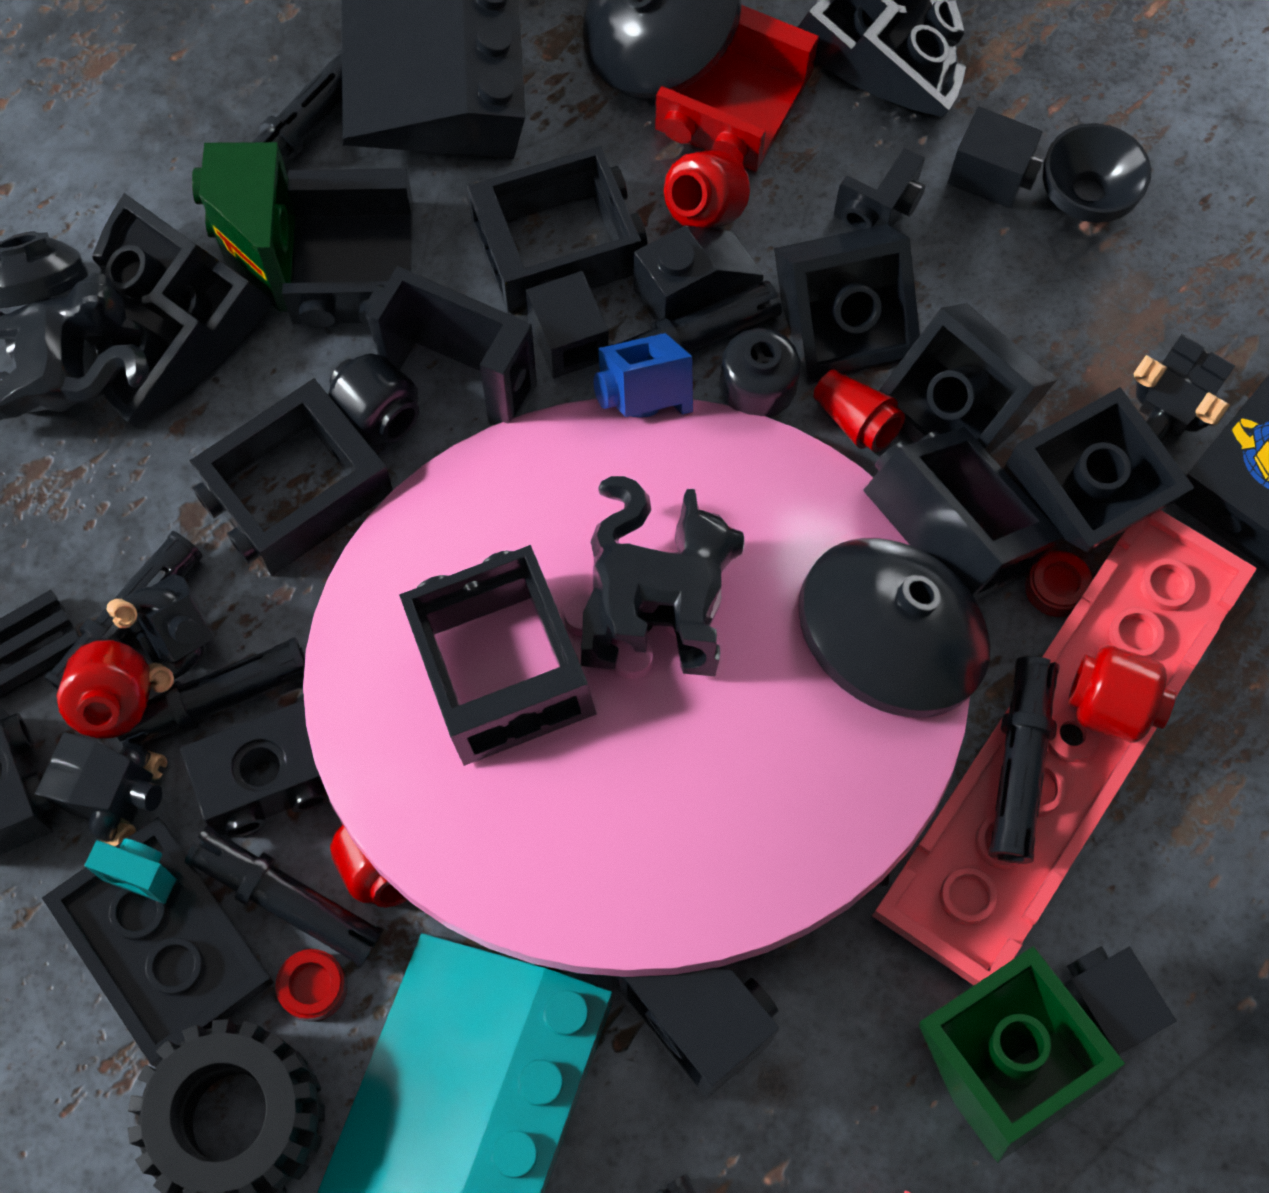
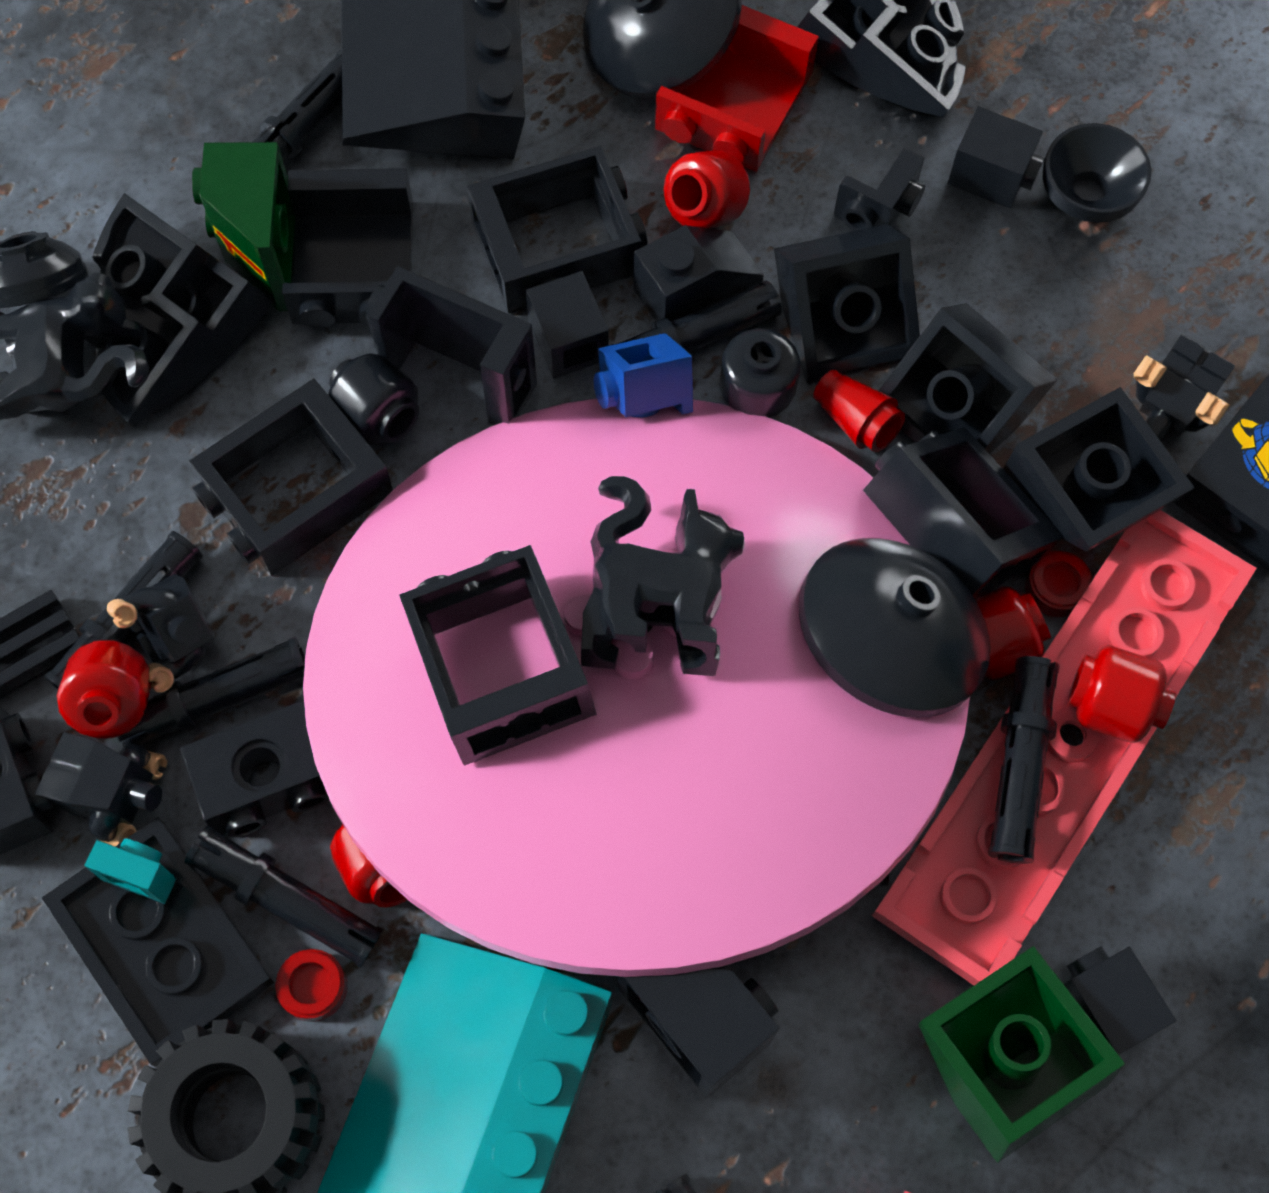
(1014, 629): none -> red head

